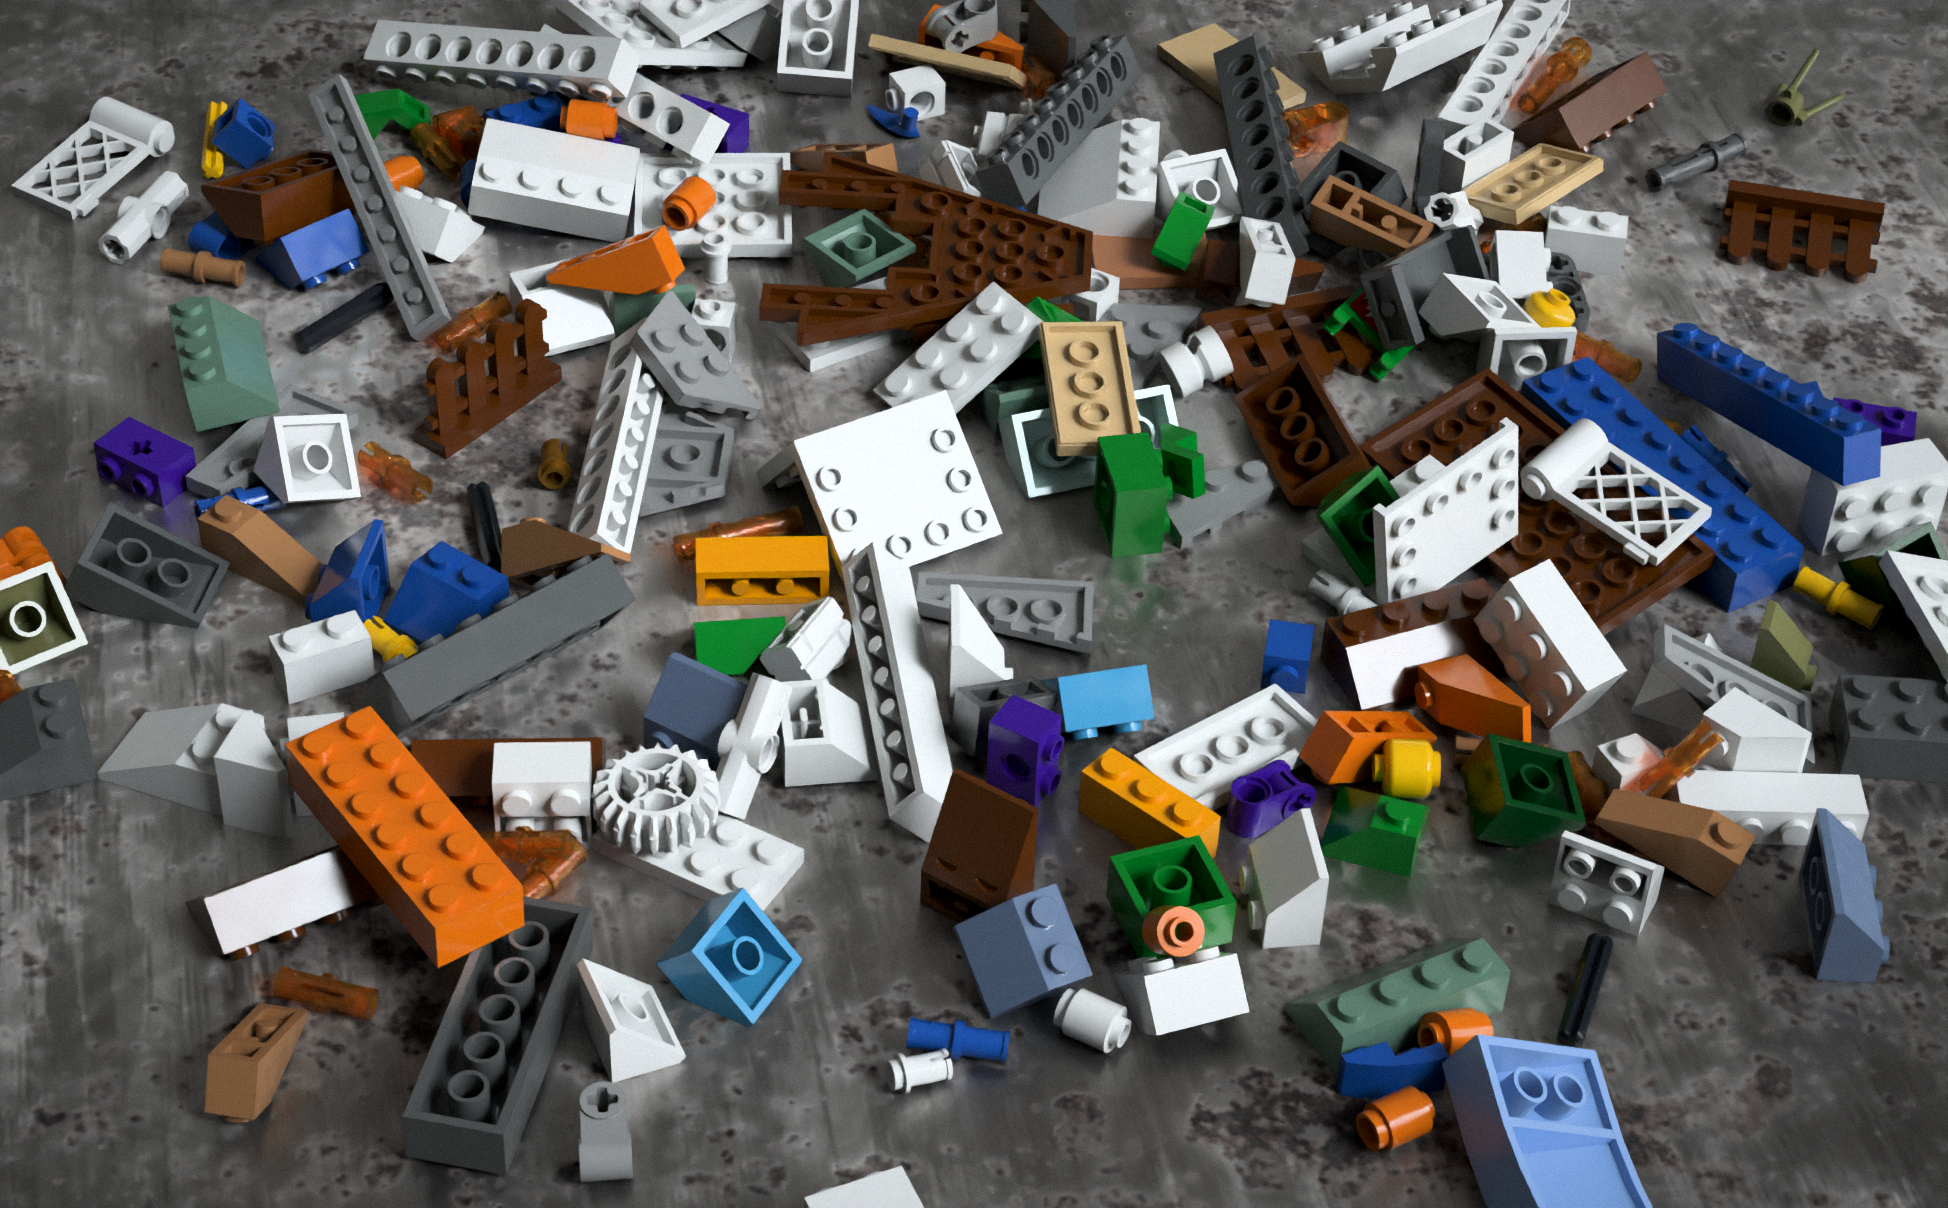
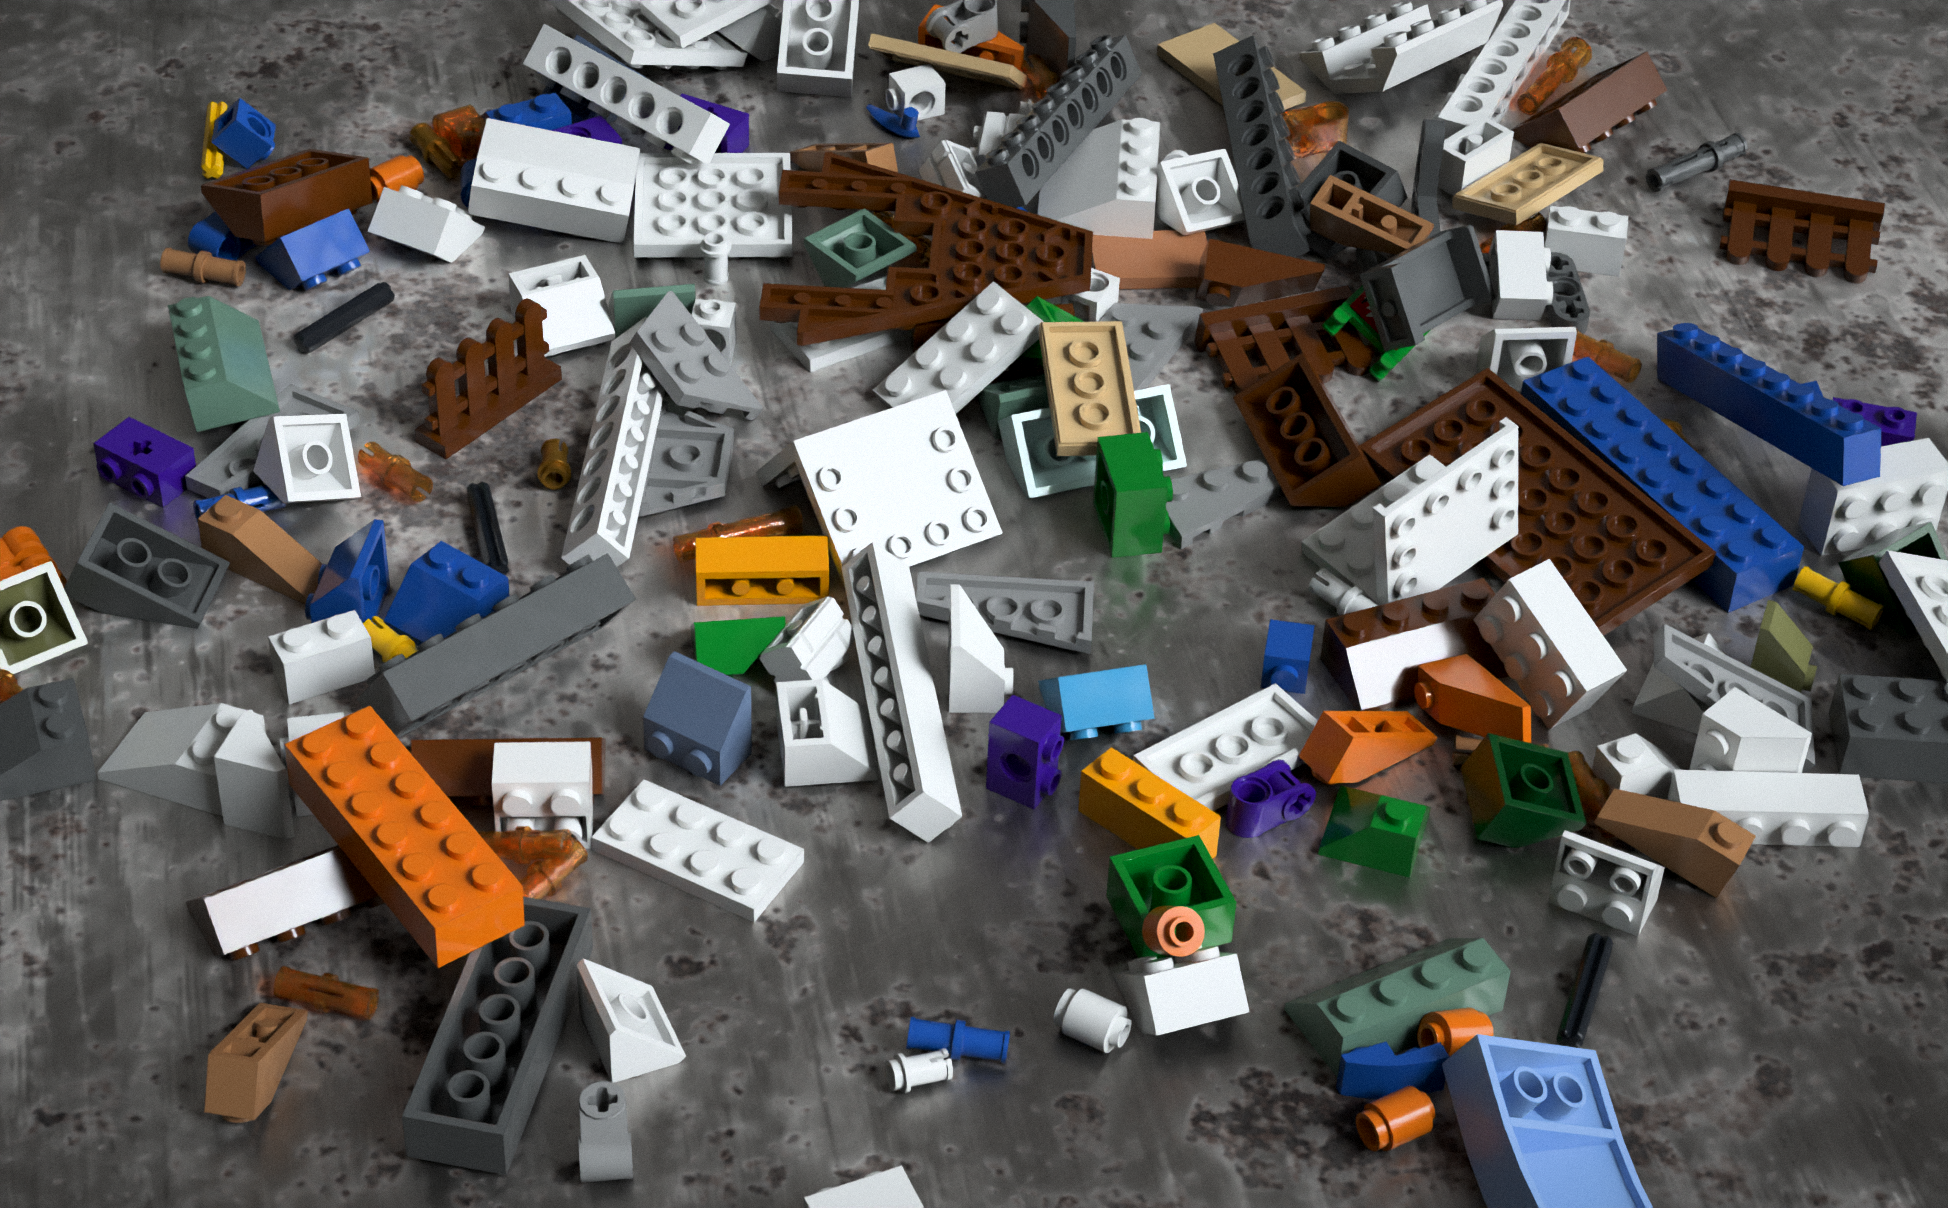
(121, 130): white piece -> none
(143, 217): white piece -> none
(379, 208): light grey plate -> none
(392, 104): green slope -> none
(472, 321): clear orange pin -> none
(502, 59): white brick -> none
(538, 550): medium nougat slope -> none
(589, 119): orange brick -> none
(626, 266): orange slope -> none
(657, 808): white gear -> none
(688, 203): orange brick -> none
(730, 958): dark azure slope -> none
(750, 743): white piece -> none
(978, 849): reddish brown slope -> none
(979, 704): flat silver slope -> none
(1022, 951): sand blue slope -> none
(1182, 232): green slope -> none
(1182, 460): green slope -> none
(1196, 361): white wheel -> none
(1264, 262): white slope -> none
(1286, 883): white slope -> none
(1348, 518): green slope -> none
(1407, 768): yellow head -> none
(1452, 211): white piece -> none
(1470, 308): white slope -> none
(1549, 309): yellow head -> none
(1580, 454): white piece -> none
(1679, 761): clear orange pin -> none
(1716, 458): blue pin -> none
(1789, 104): olive plant -> none
(1841, 904): sand blue slope -> none

